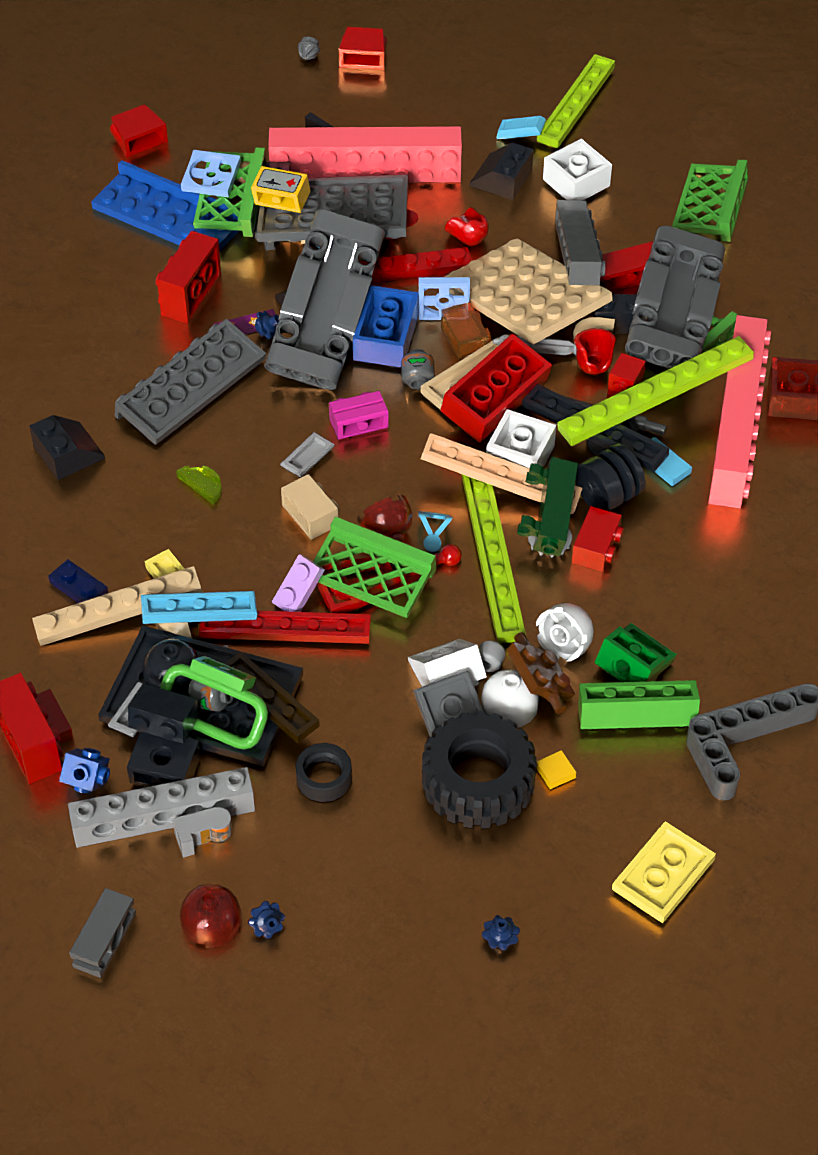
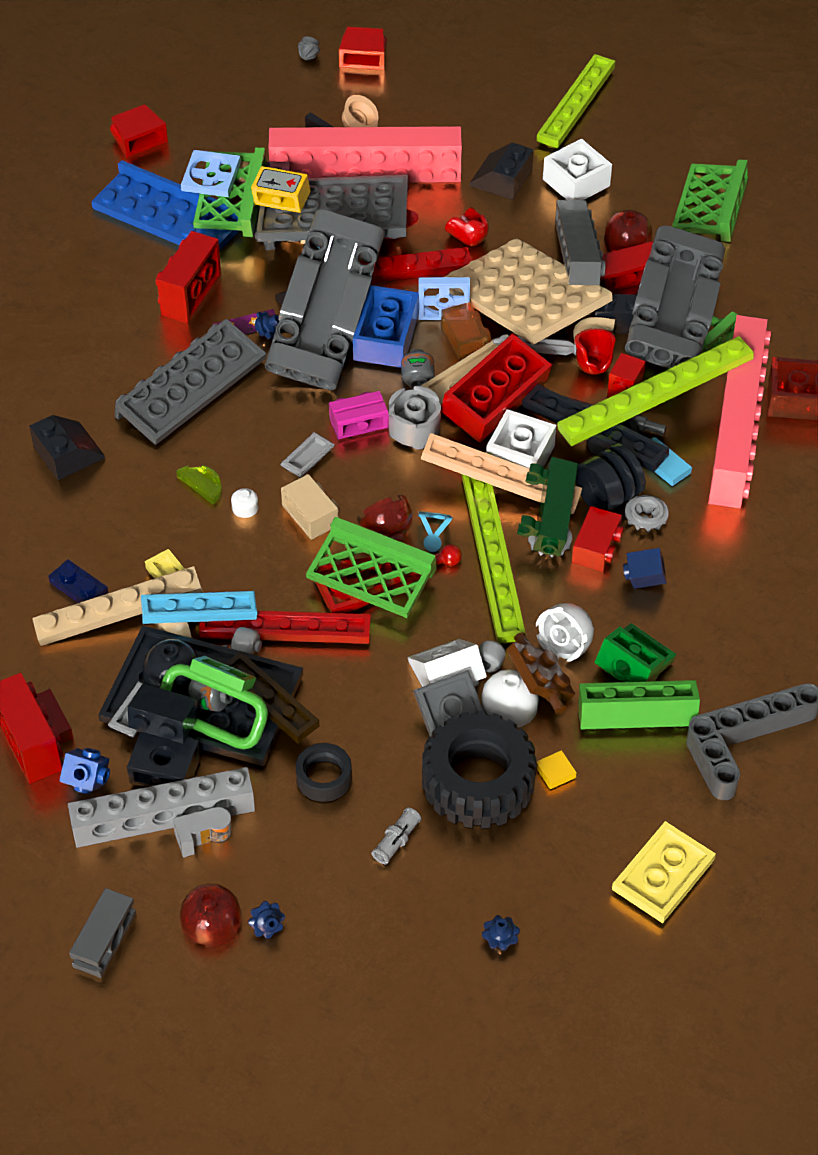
(244, 503): none -> white piece
(246, 640): none -> light grey piece
(298, 585): lavender plate -> none
(359, 112): none -> light nougat piece
(396, 835): none -> light grey pin
(414, 416): none -> light grey brick
(521, 127): medium azure tile -> none
(627, 230): none -> clear red cylinder
(645, 568): none -> dark blue brick
(646, 504): none -> light grey gear

